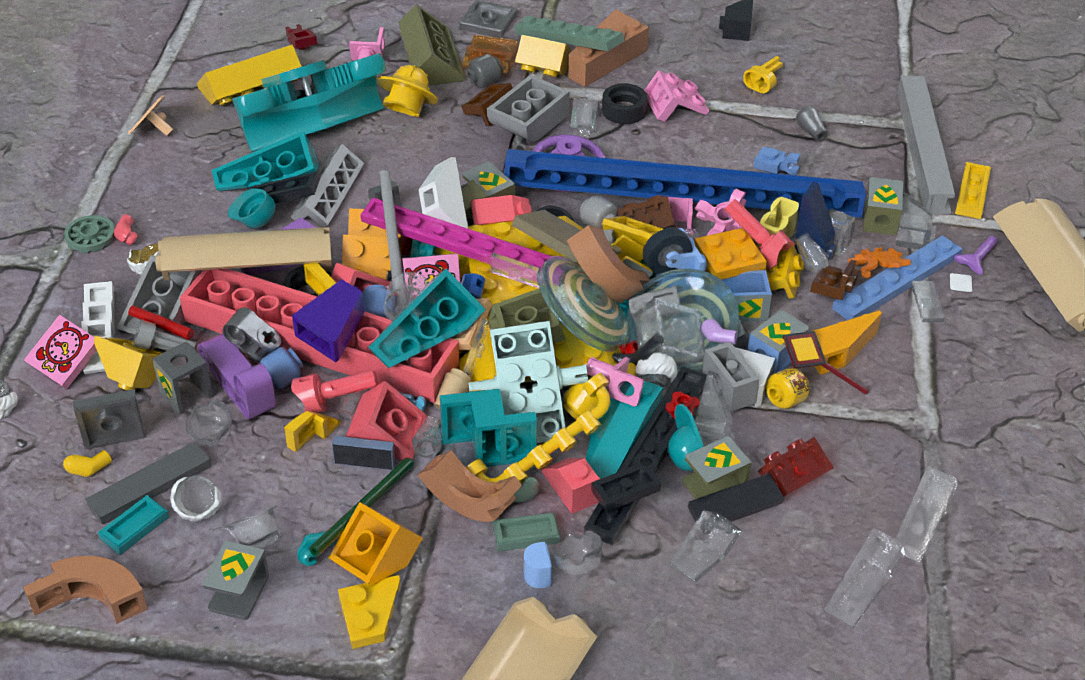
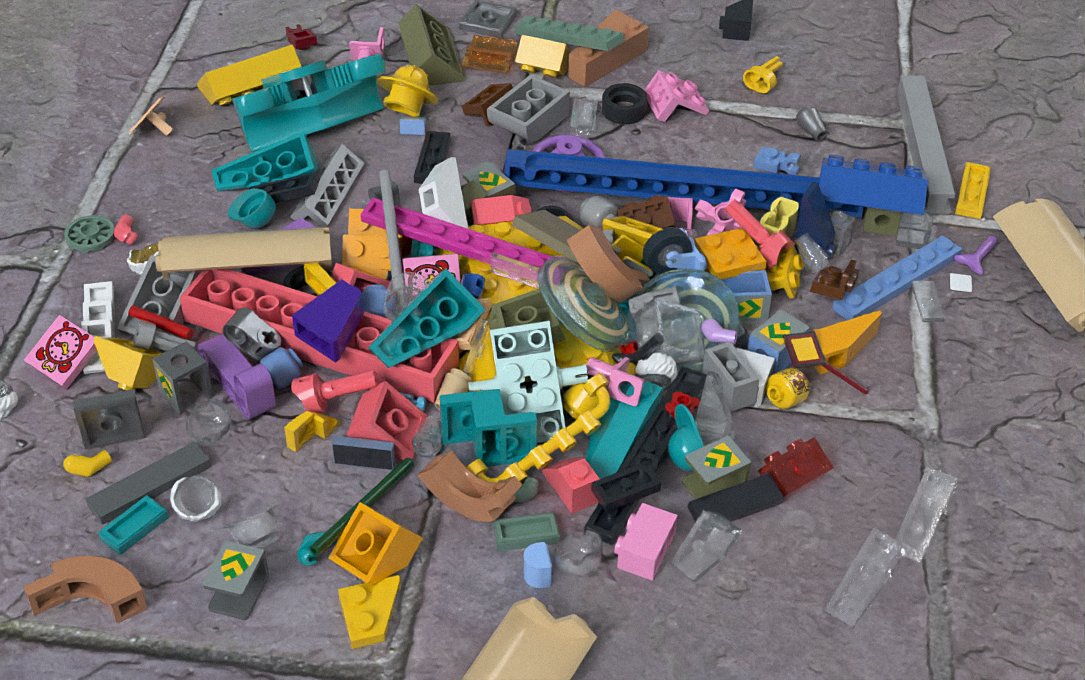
(412, 125): none -> light blue slope
(432, 153): none -> black tile
(485, 71): dark grey head -> none
(646, 541): none -> bright pink brick
(873, 184): none -> blue slope
(886, 259): orange piece -> none

